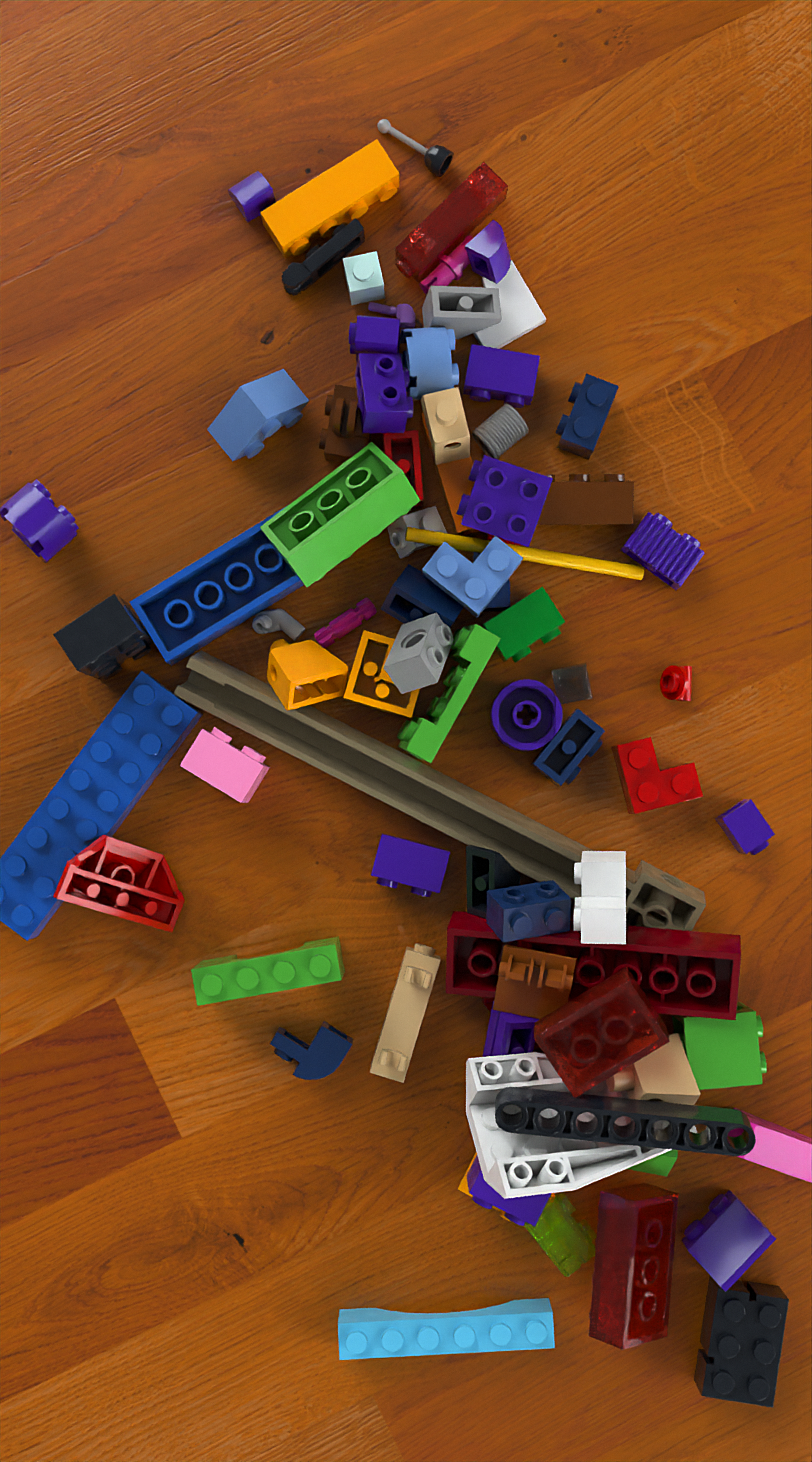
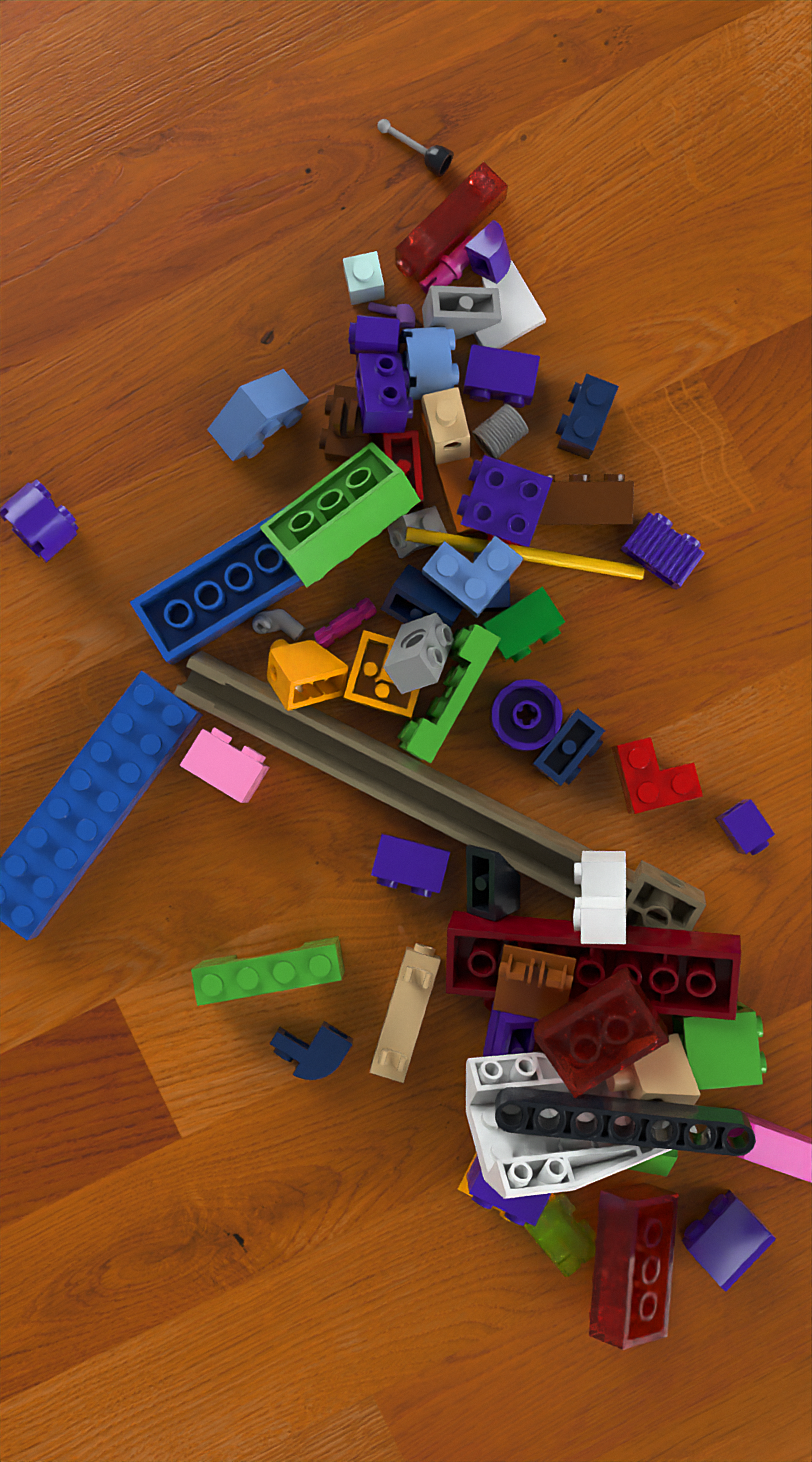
(105, 638): black piece -> none
(123, 883): red wedge -> none
(252, 195): dark purple brick -> none
(323, 258): black hinge -> none
(331, 199): light orange brick -> none
(502, 1327): medium azure arch -> none
(528, 911): dark blue brick -> none
(572, 683): clear smoke tile -> none
(676, 683): red plate -> none
(744, 1342): black piece -> none

